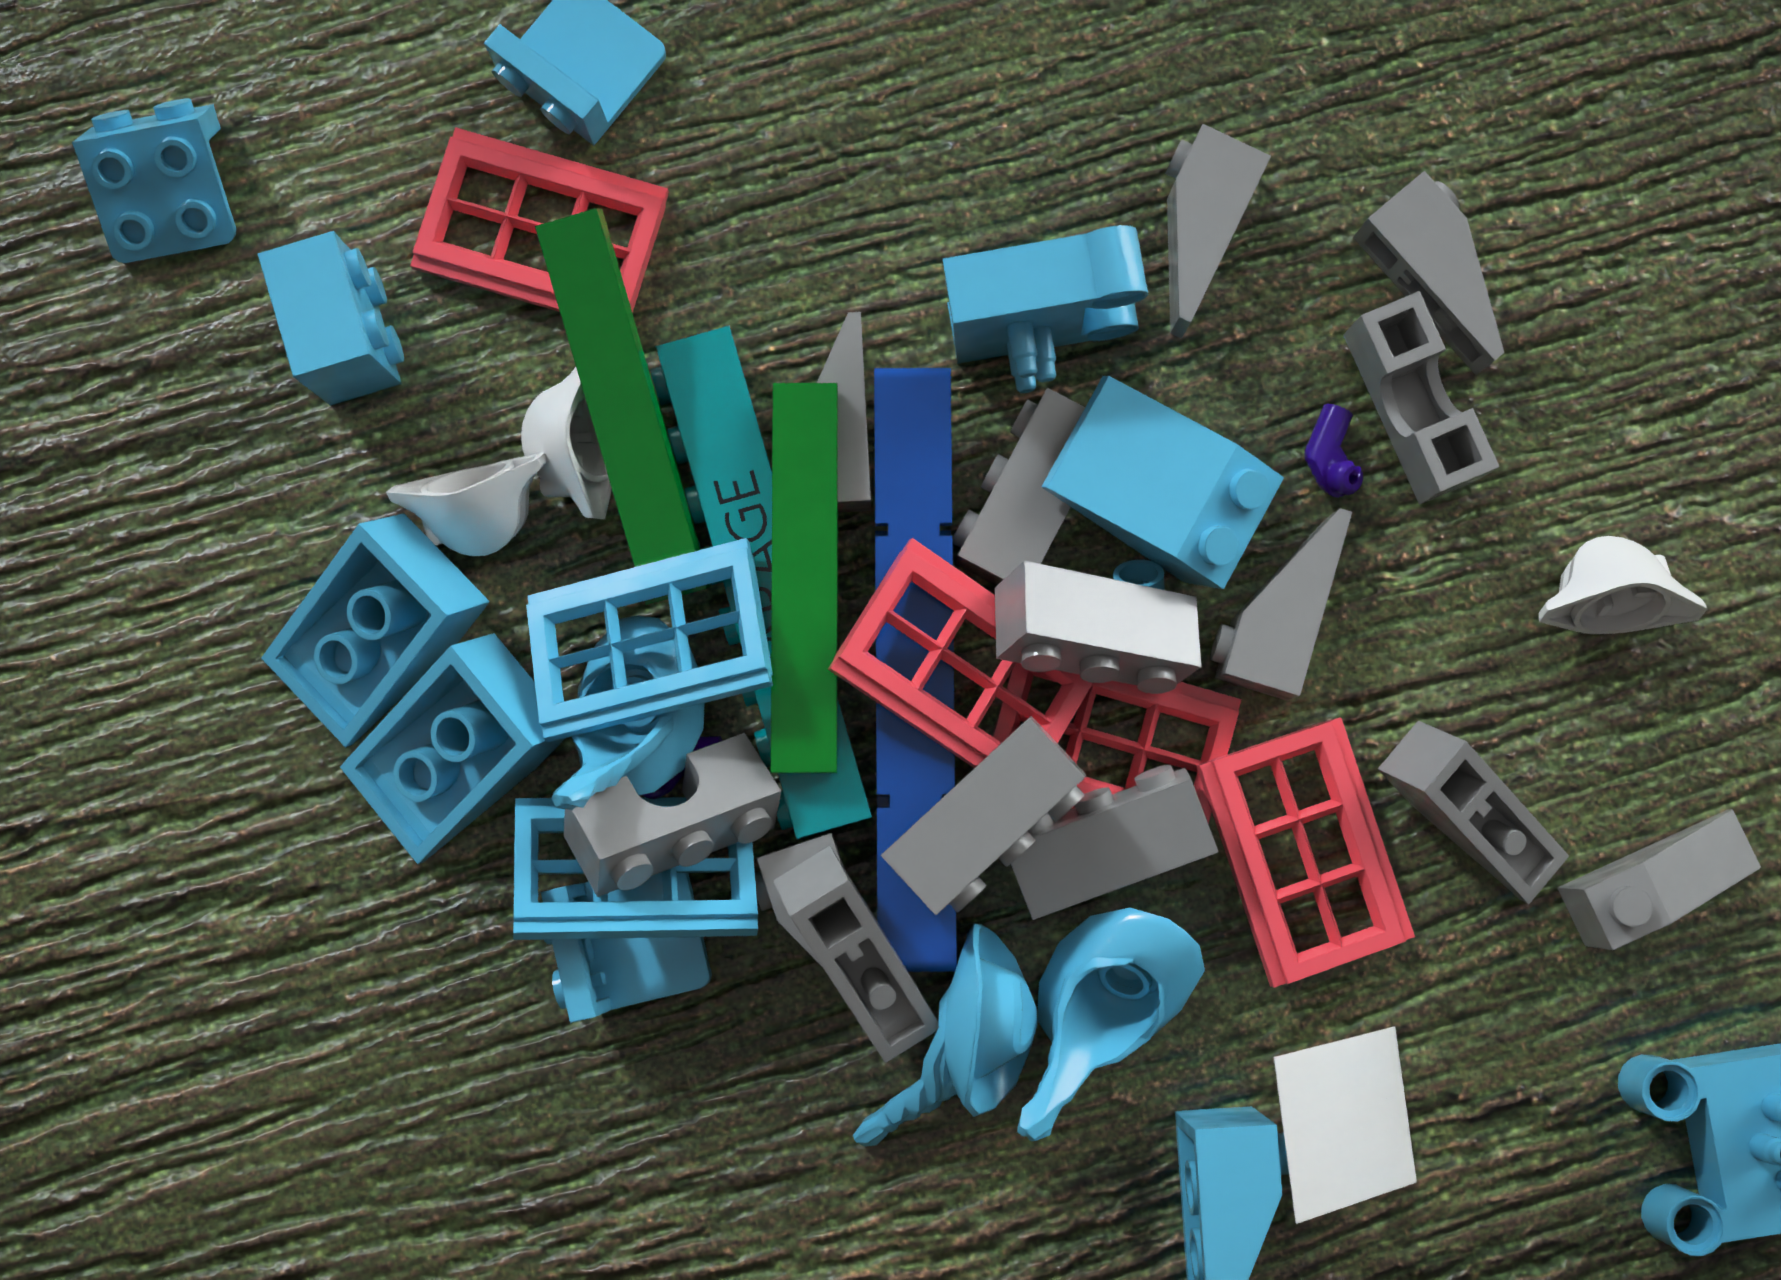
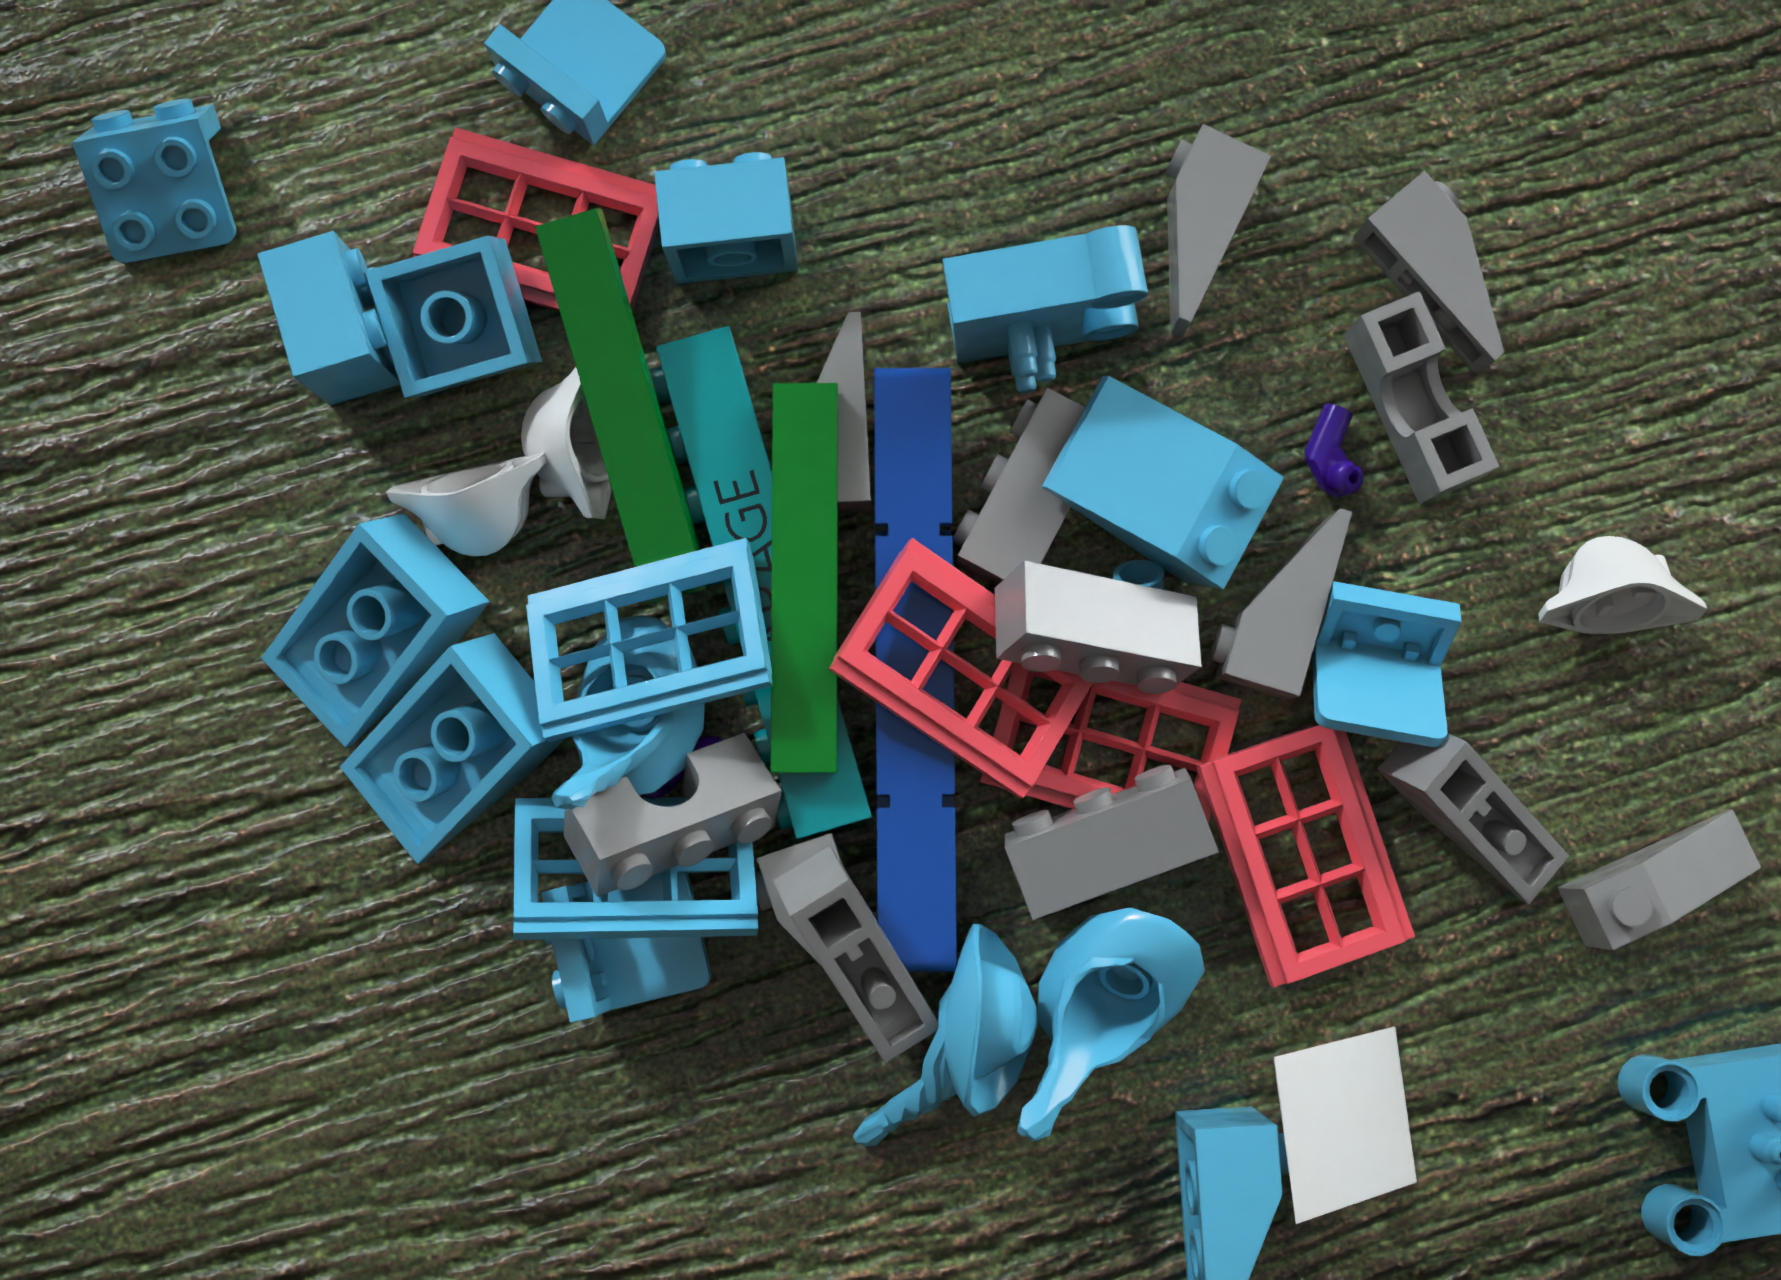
(453, 316): none -> medium azure brick
(726, 218): none -> medium azure brick
(986, 818): light grey brick -> none
(1382, 664): none -> medium azure bracket

